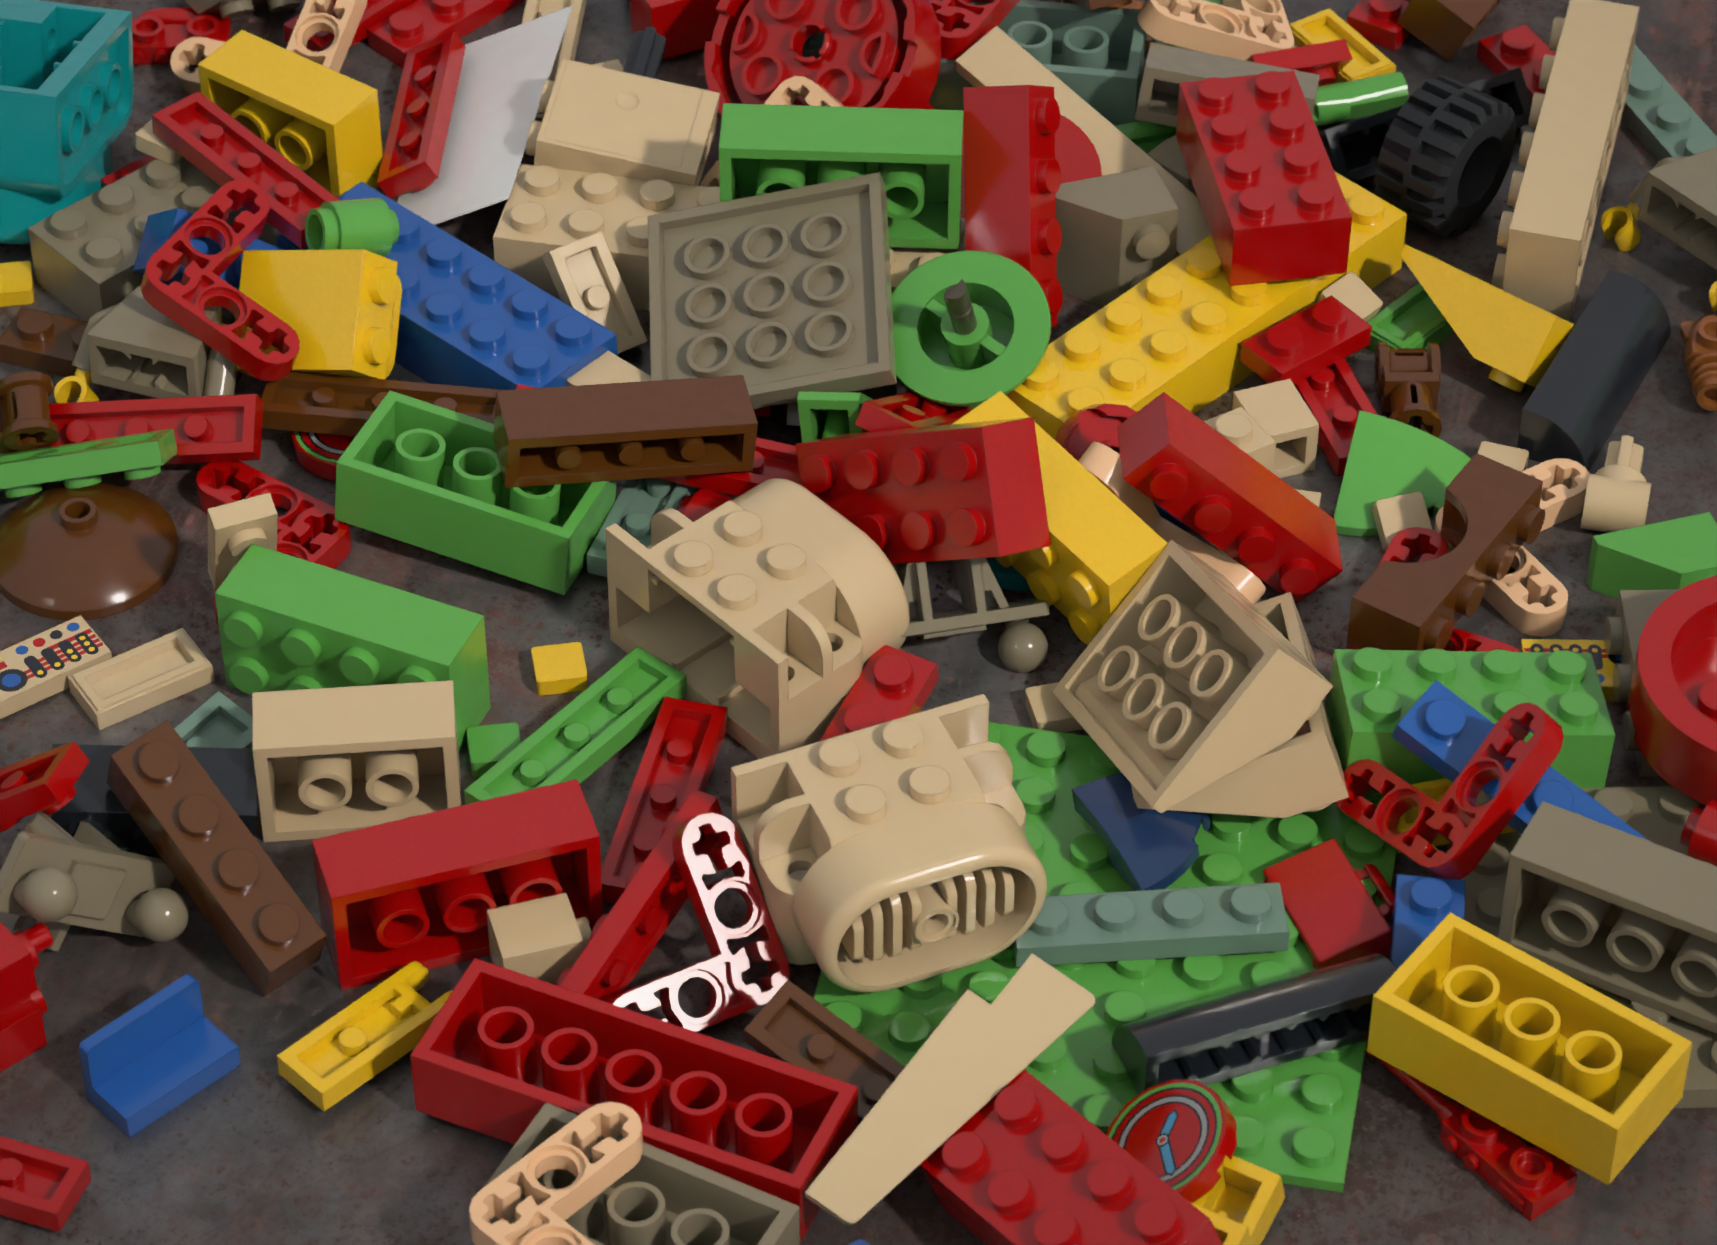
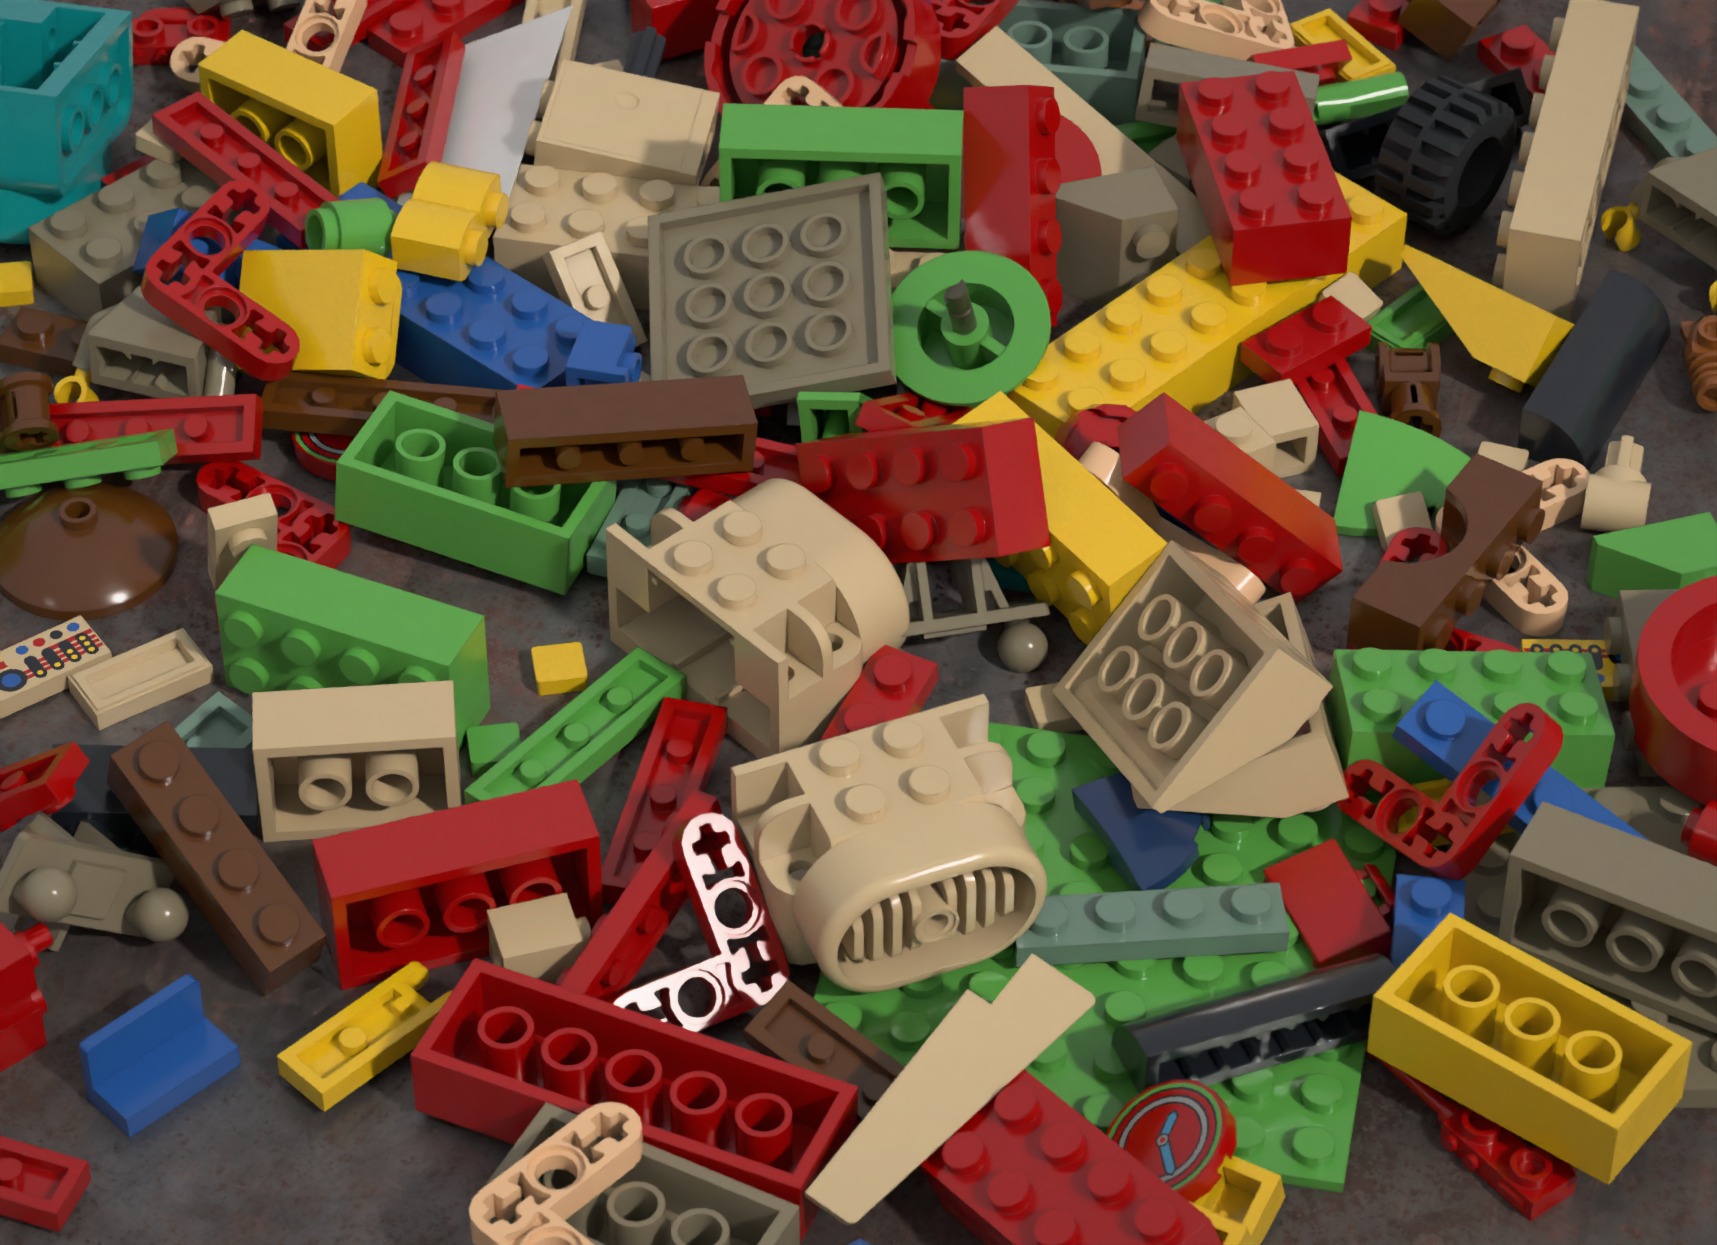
(448, 221): none -> yellow brick
(603, 355): none -> blue brick

